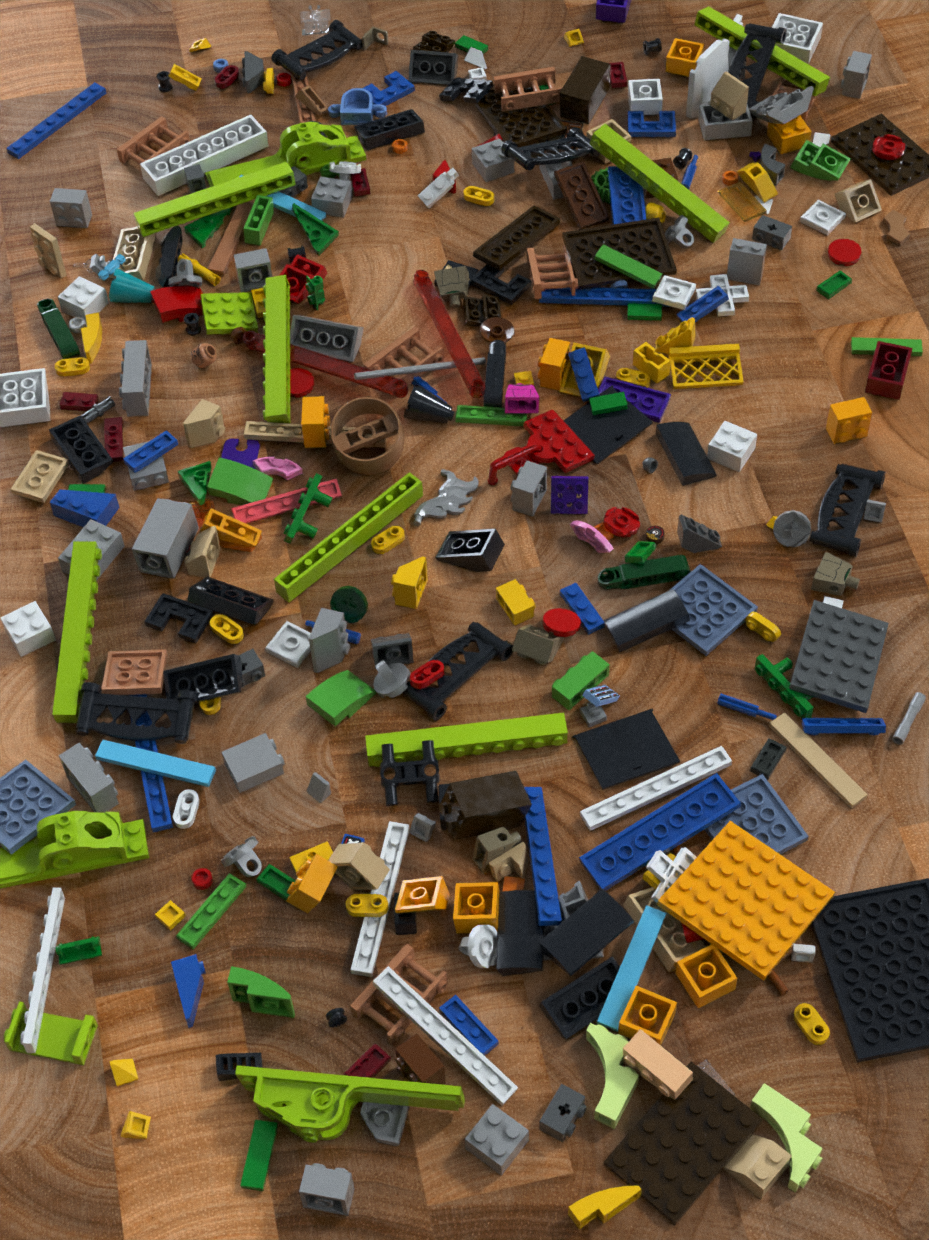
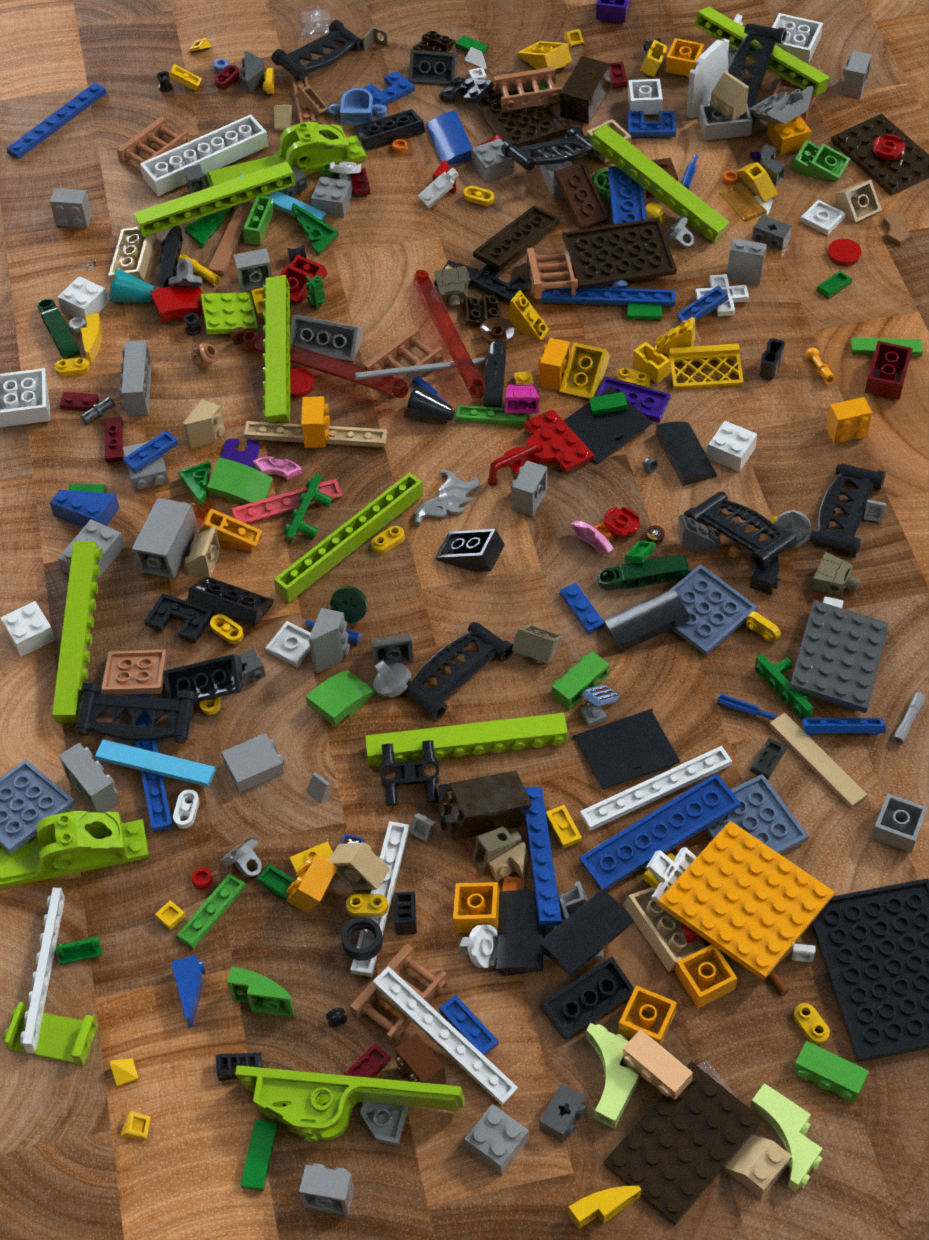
(40, 476): tan plate -> none
(48, 251): tan plate -> none
(81, 448): black slope -> none
(98, 263): light grey tile -> none
(110, 268): medium azure axle -> none
(282, 117): none -> tan slope
(284, 79): red tile -> none
(354, 439): medium nougat cylinder -> none
(362, 953): none -> black tyre
(410, 583): yellow slope -> none
(422, 895): light orange slope -> none
(427, 674): red plate -> none
(450, 138): none -> blue slope
(515, 602): yellow brick -> none
(525, 317): none -> yellow slope
(546, 55): none -> yellow slope
(561, 622): red tile -> none
(563, 826): none -> yellow plate
(569, 488): dark purple plate -> none
(583, 374): blue plate -> none
(628, 266): bright green tile -> none
(631, 967): medium azure tile -> none
(653, 58): none -> yellow brick
(674, 292): white tile -> none
(684, 156): black bush -> none
(762, 551): none -> black piece
(766, 579): none -> black slope
(771, 358): none -> black brick
(820, 138): white sticker -> none
(822, 369): none -> light orange pin
(830, 1071): none -> bright green brick
(899, 823): none -> light grey brick

